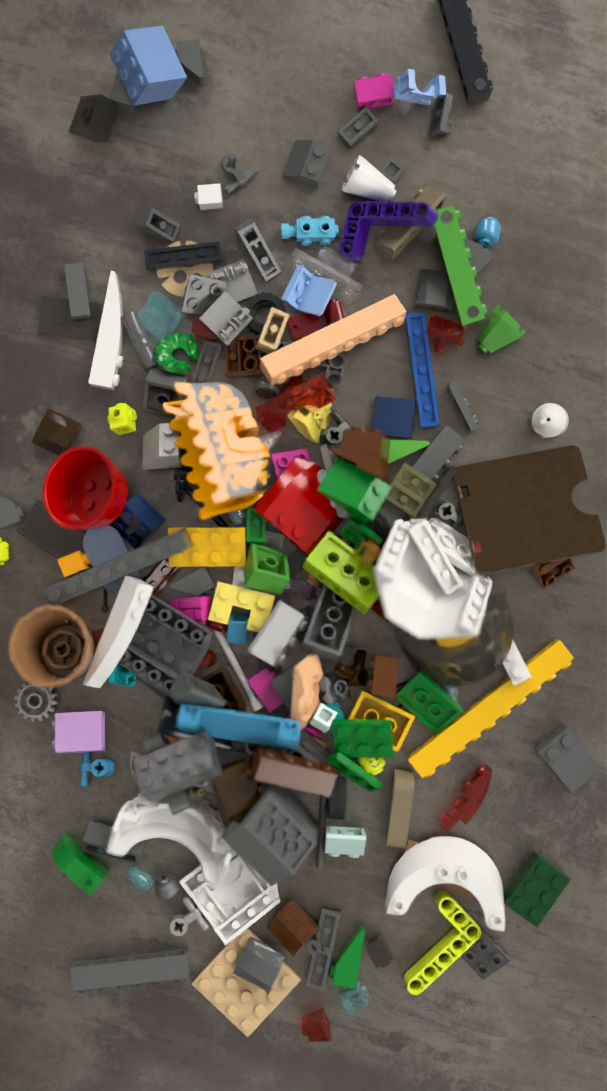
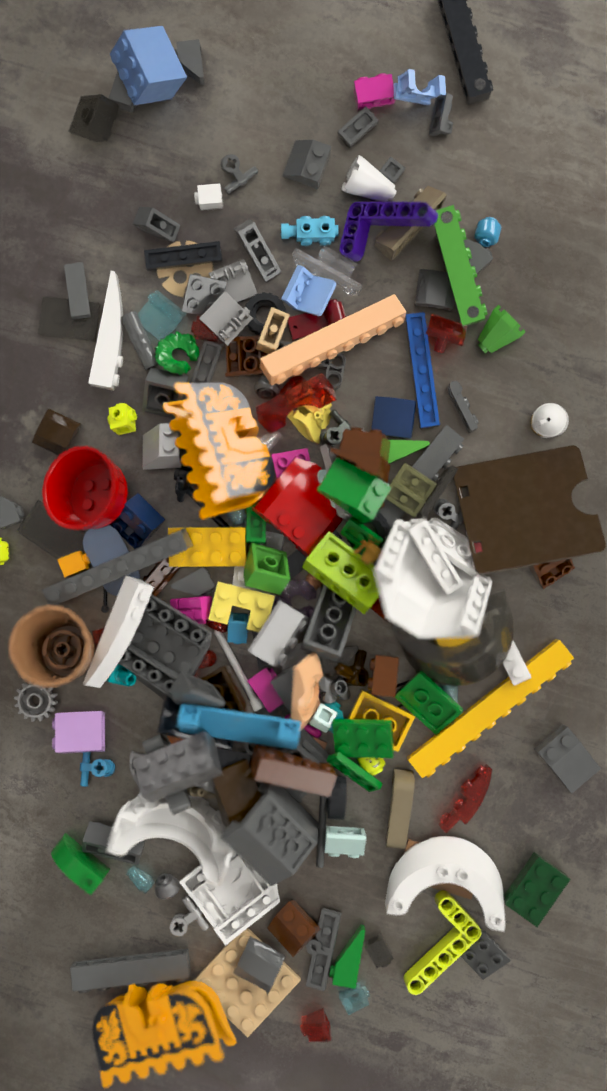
(159, 1028): none -> light orange animal

